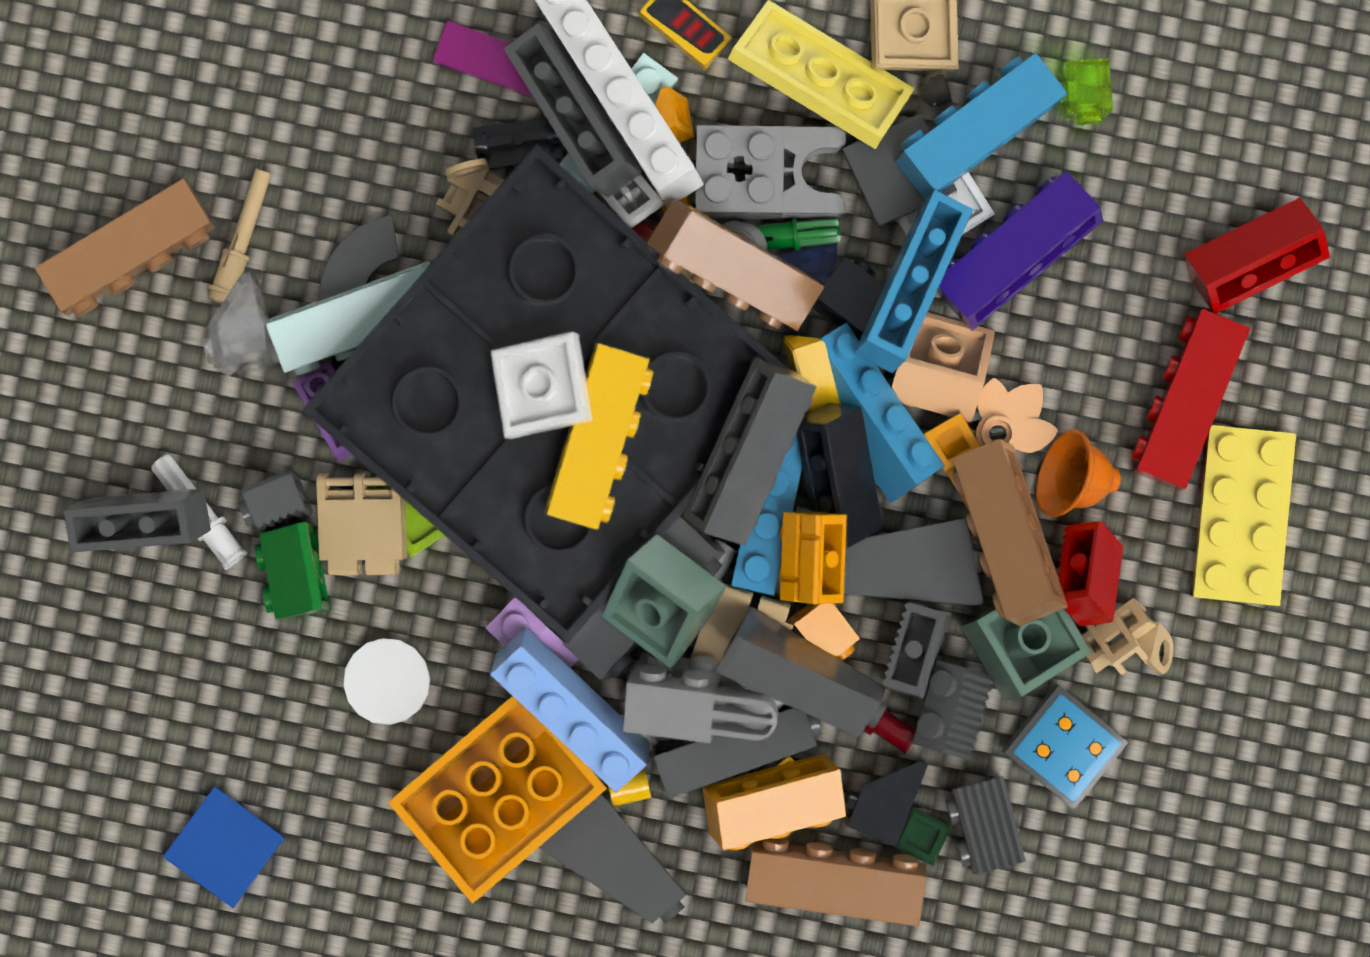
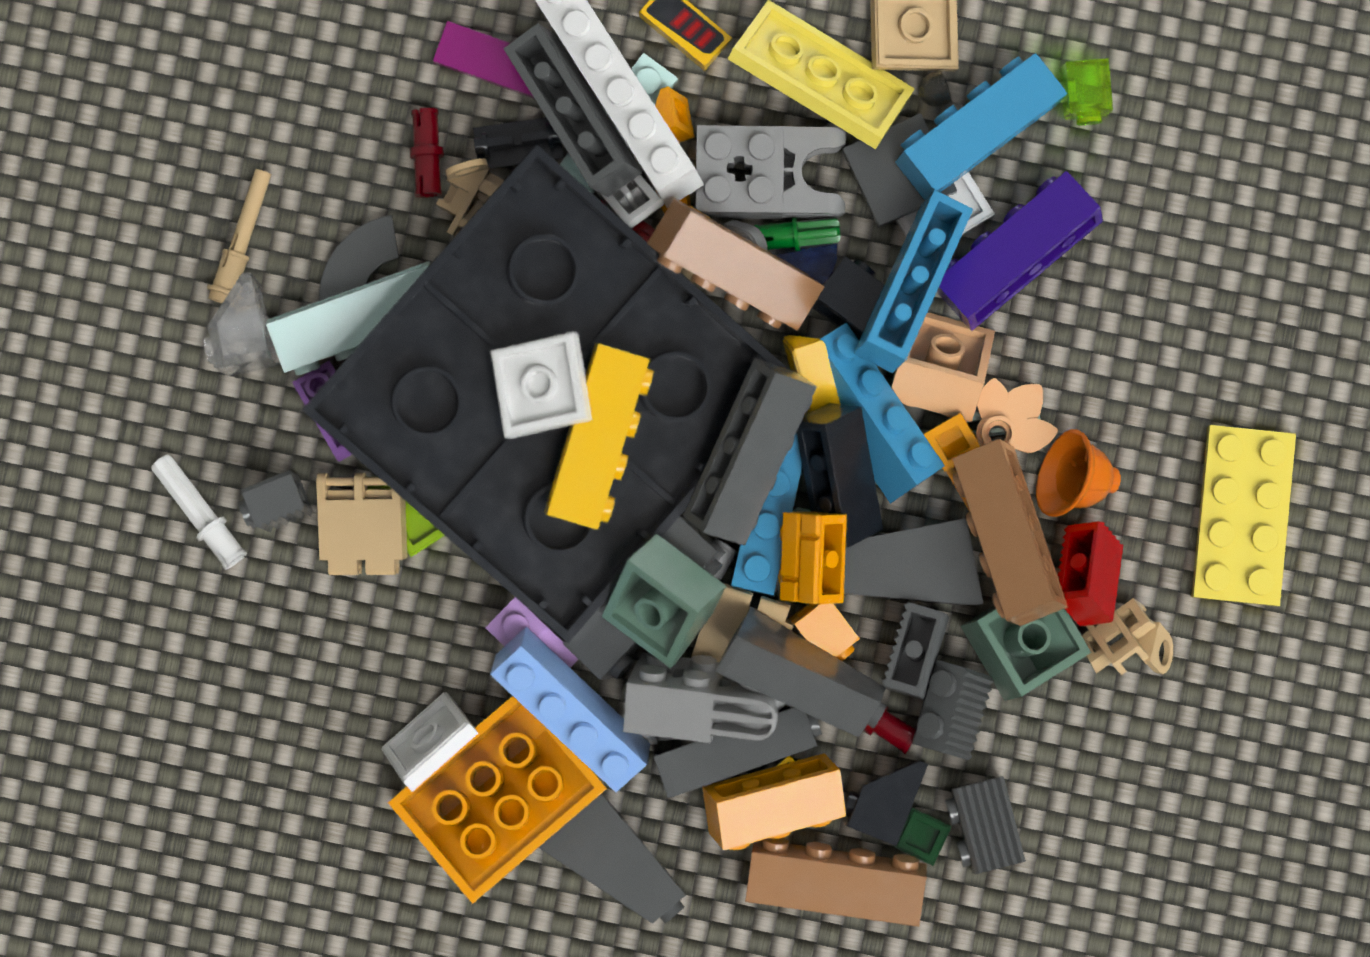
(126, 248): medium nougat brick -> none
(137, 520): dark grey brick -> none
(224, 847): blue tile -> none
(292, 571): green slope -> none
(387, 681): white tile -> none
(426, 152): none -> dark red pin
(429, 741): none -> white tile
(633, 791): yellow hinge -> none
(1064, 746): dark azure slope -> none
(1190, 399): red brick -> none
(1257, 255): red brick -> none

